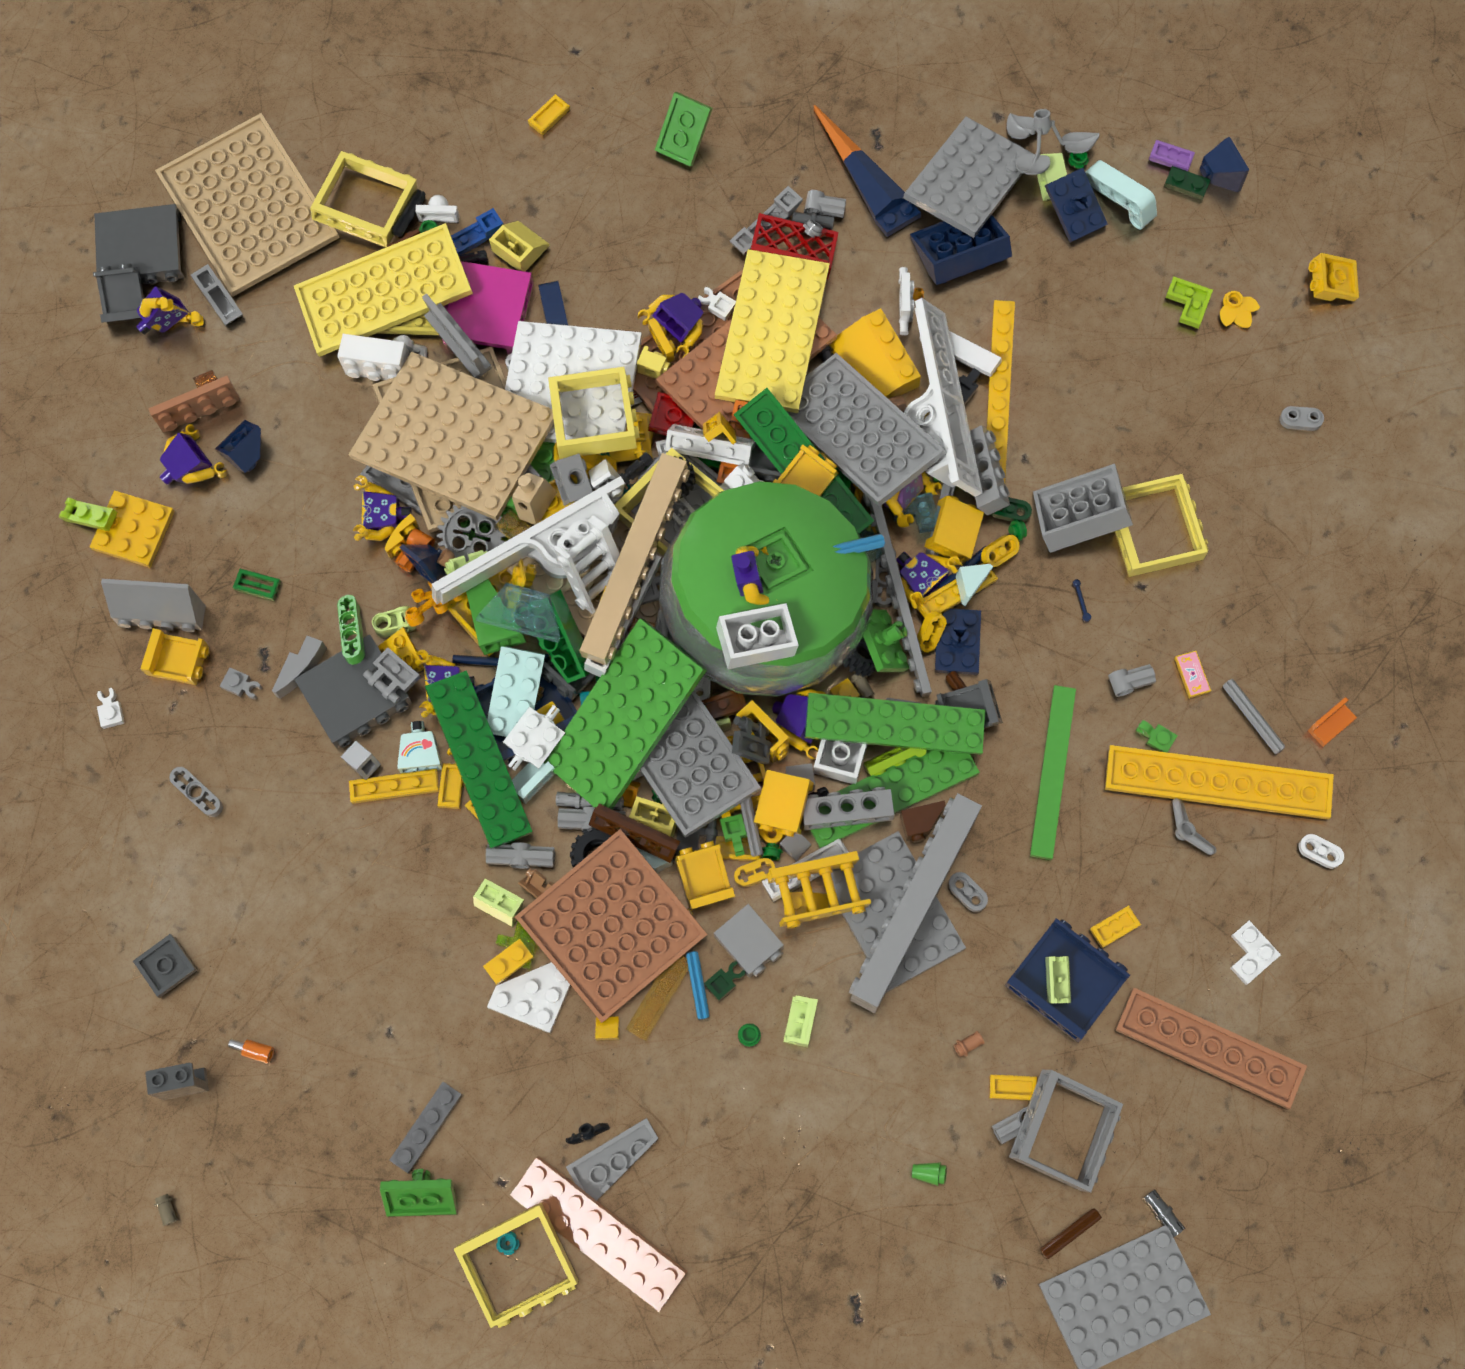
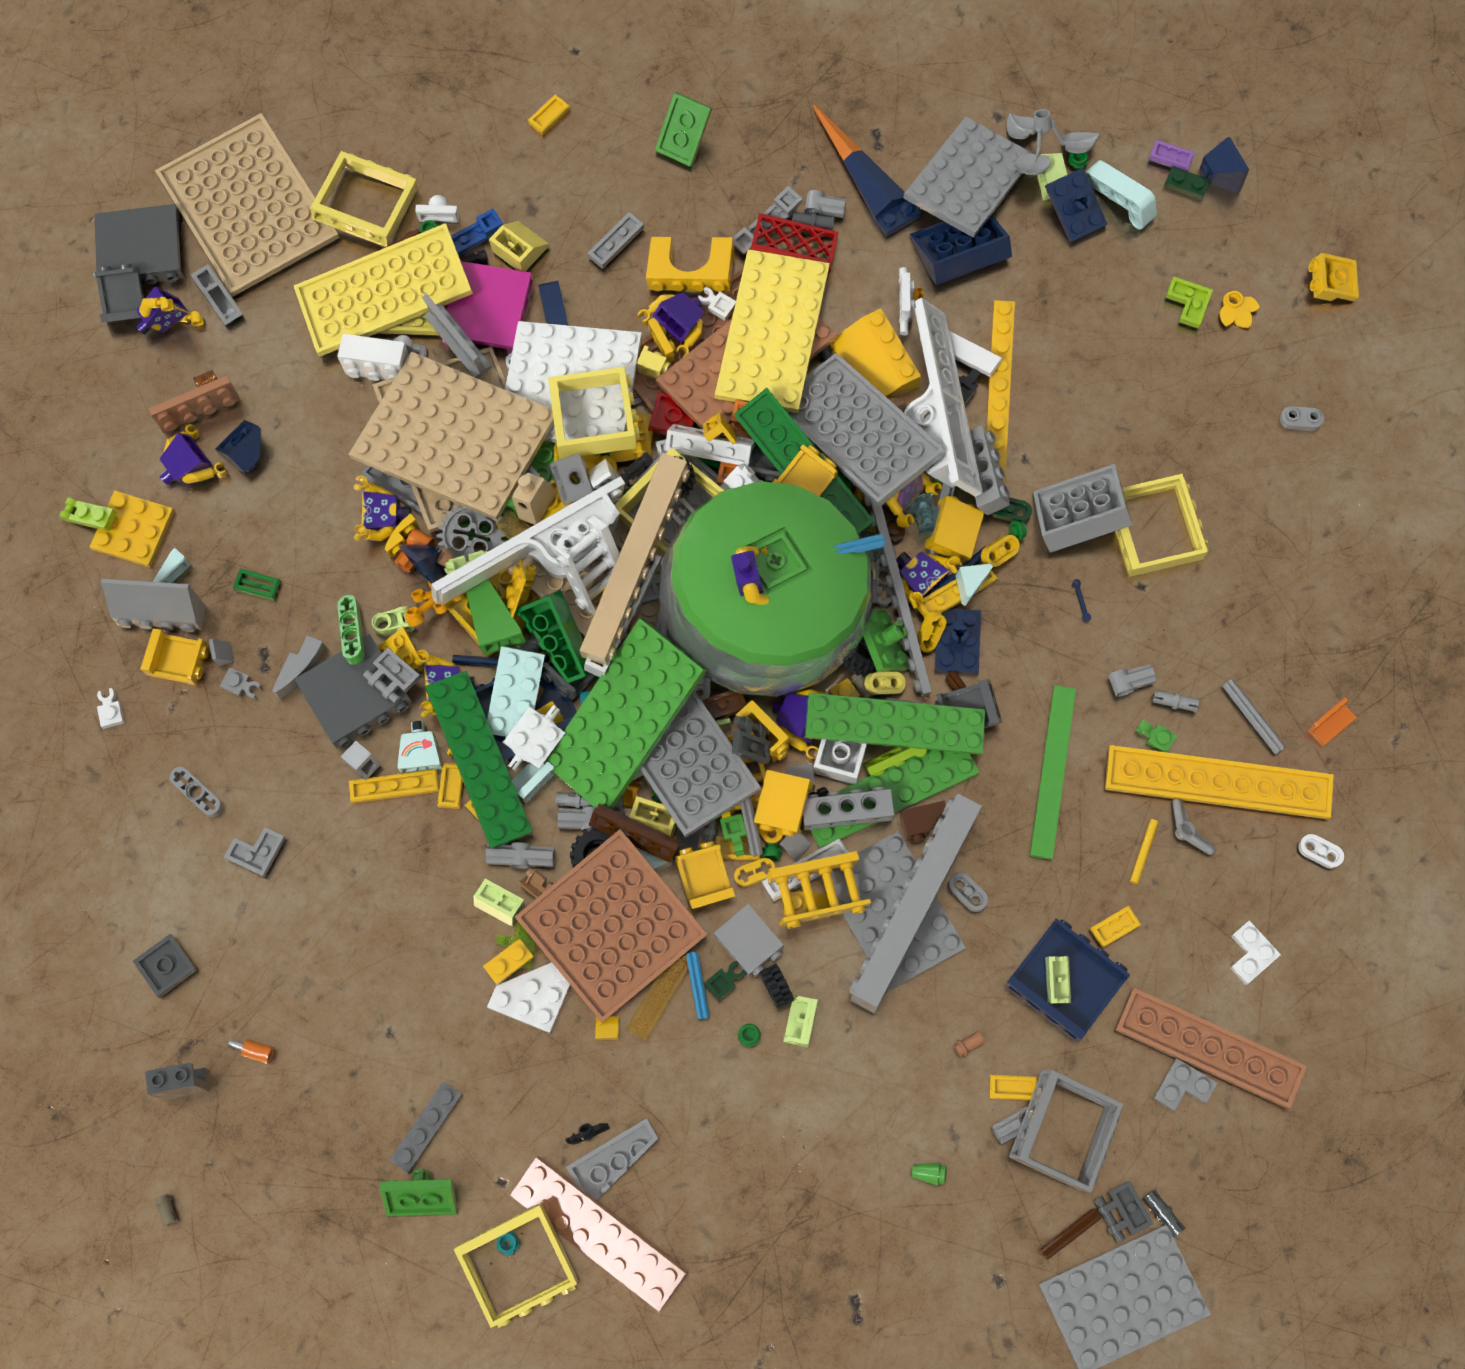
(172, 567): none -> light aqua slope
(221, 652): none -> light grey slope
(256, 858): none -> light grey plate
(408, 213): black axle -> none
(522, 611): clear light blue wing -> none
(531, 644): none -> light grey bush
(616, 240): none -> light grey plate
(714, 274): none -> yellow arch
(751, 645): white brick -> none
(777, 986): none -> black tyre
(812, 228): light grey plate -> none
(883, 683): none -> light yellow plate
(895, 532): none -> reddish brown plate
(1130, 1208): none -> dark grey plate
(1144, 851): none -> yellow bar
(1176, 700): none -> light grey pin
(1183, 1079): none -> light grey plate
(1192, 674): bright pink tile -> none

